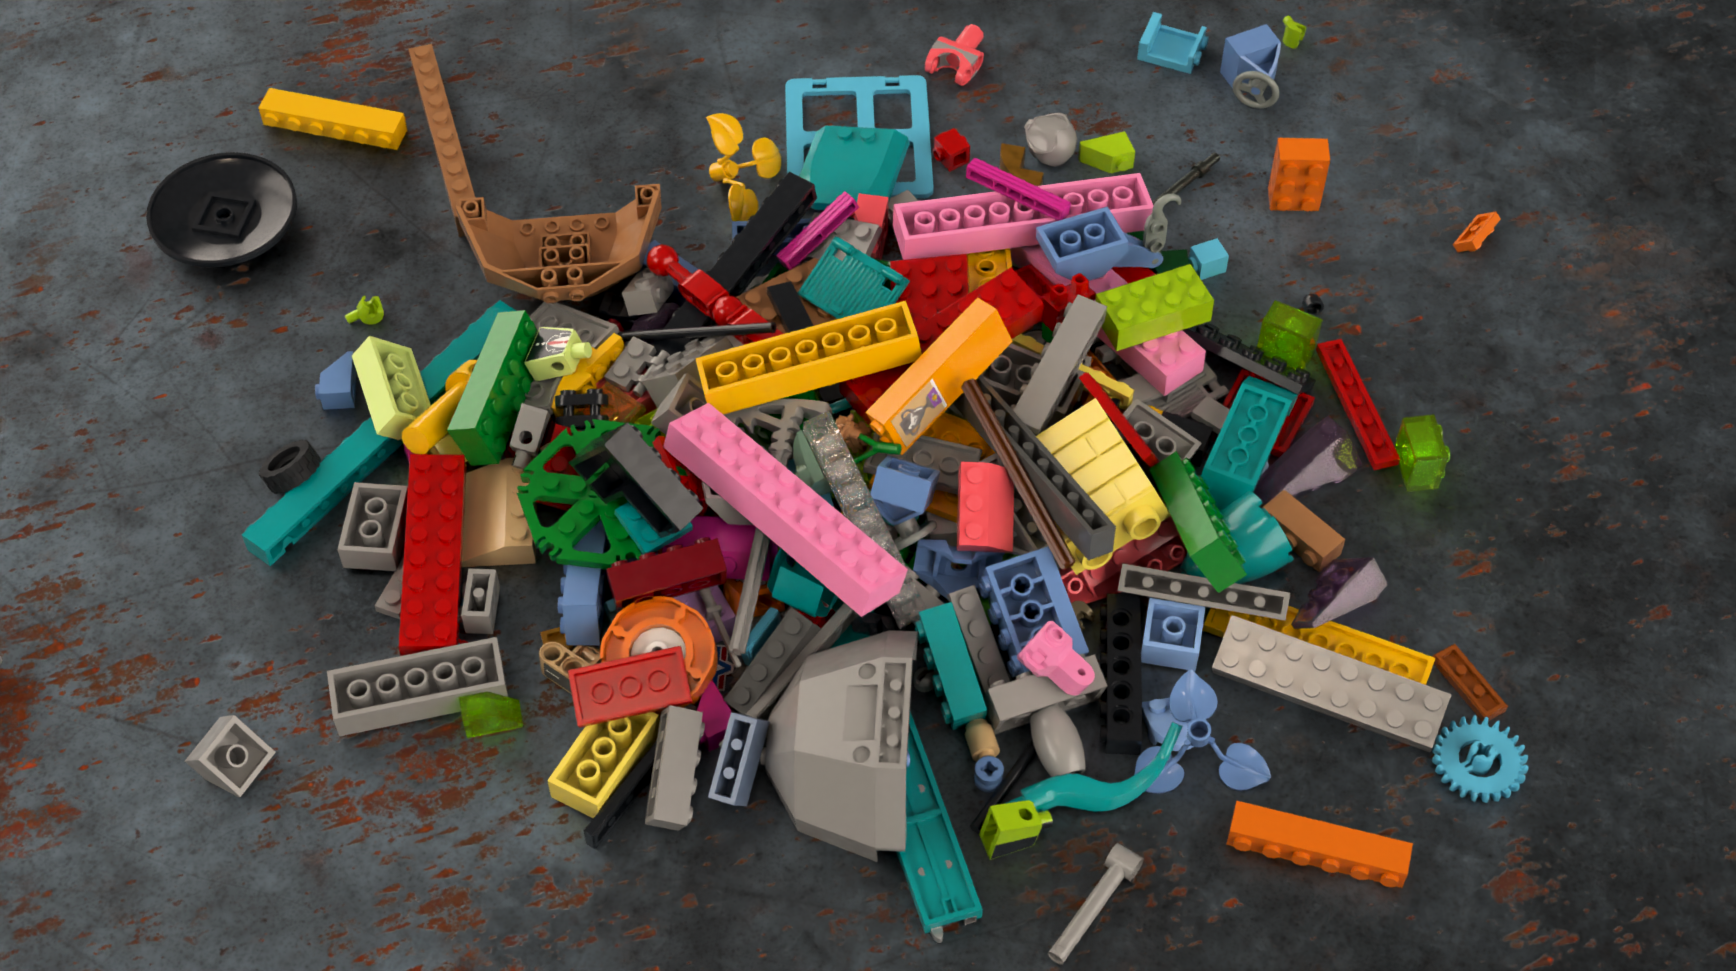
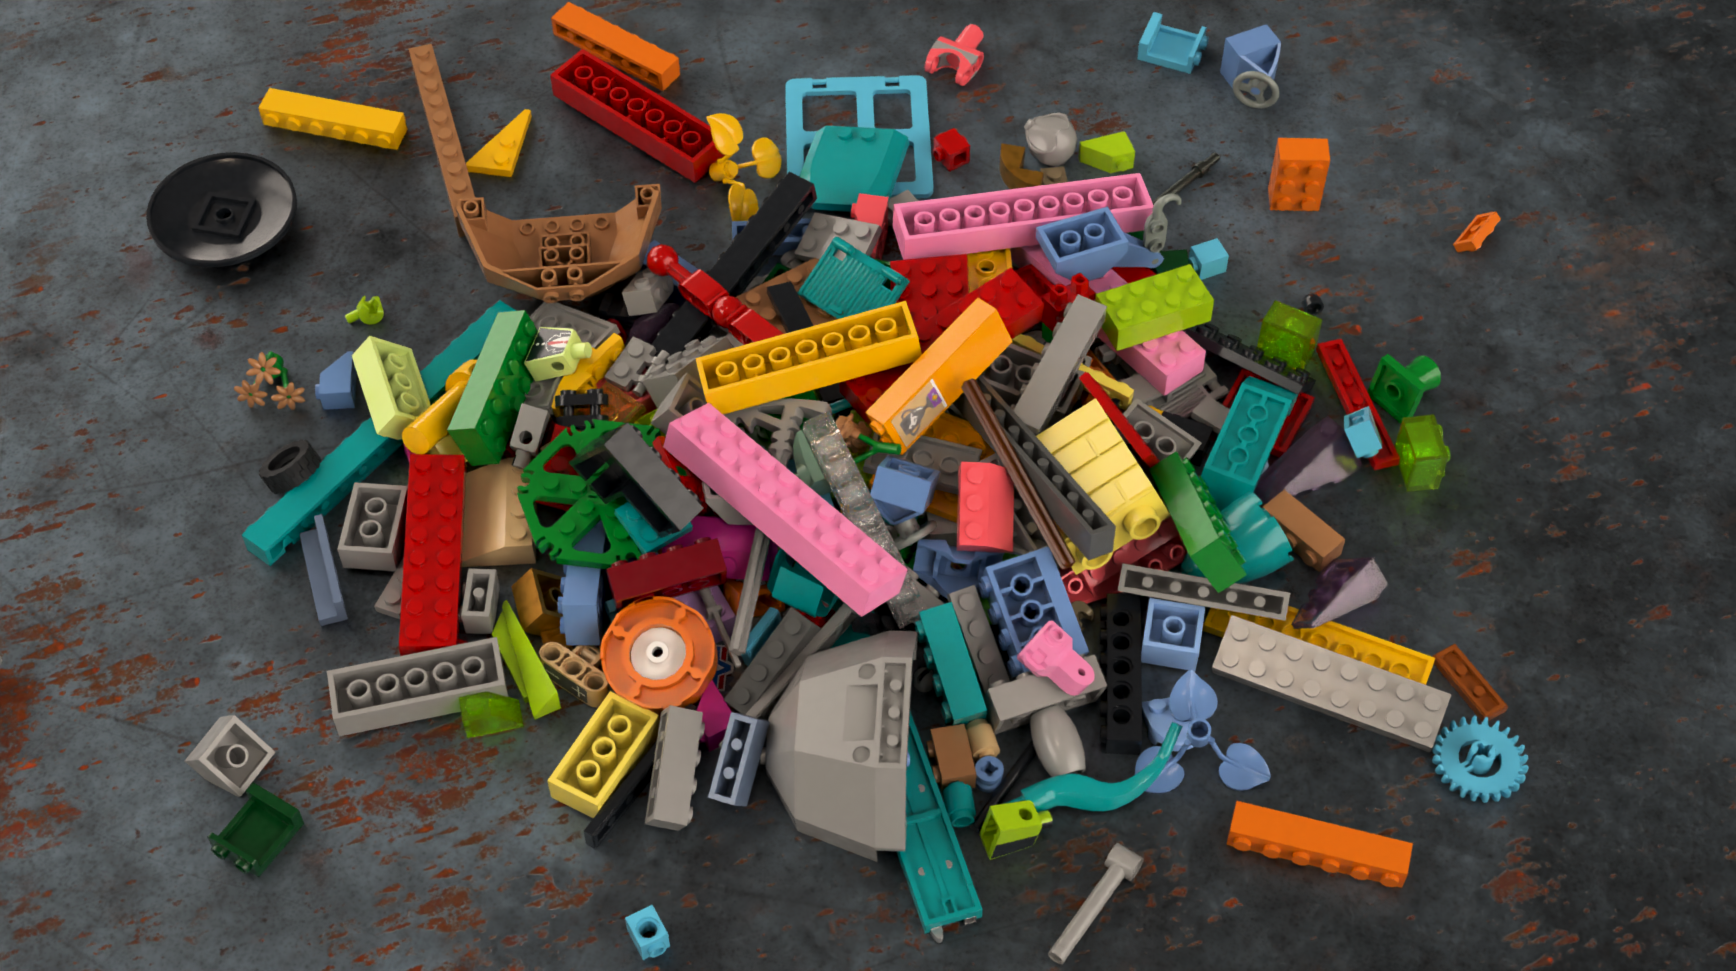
(257, 831): none -> dark green panel
(269, 368): none -> medium nougat plant
(323, 574): none -> sand blue fence
(502, 152): none -> yellow wing
(525, 664): none -> lime wedge
(537, 601): none -> pearl gold slope
(616, 46): none -> orange brick
(629, 686): red tile -> none
(636, 114): none -> red brick
(647, 921): none -> medium azure brick
(704, 331): black piece -> none
(817, 231): dark pink piece -> none
(951, 756): none -> medium nougat brick
(959, 804): none -> teal brick
(1018, 189): dark pink piece -> none
(1054, 175): none -> dark tan plate
(1293, 32): lime piece -> none
(1362, 433): none -> medium azure slope
(1400, 387): none -> green plant

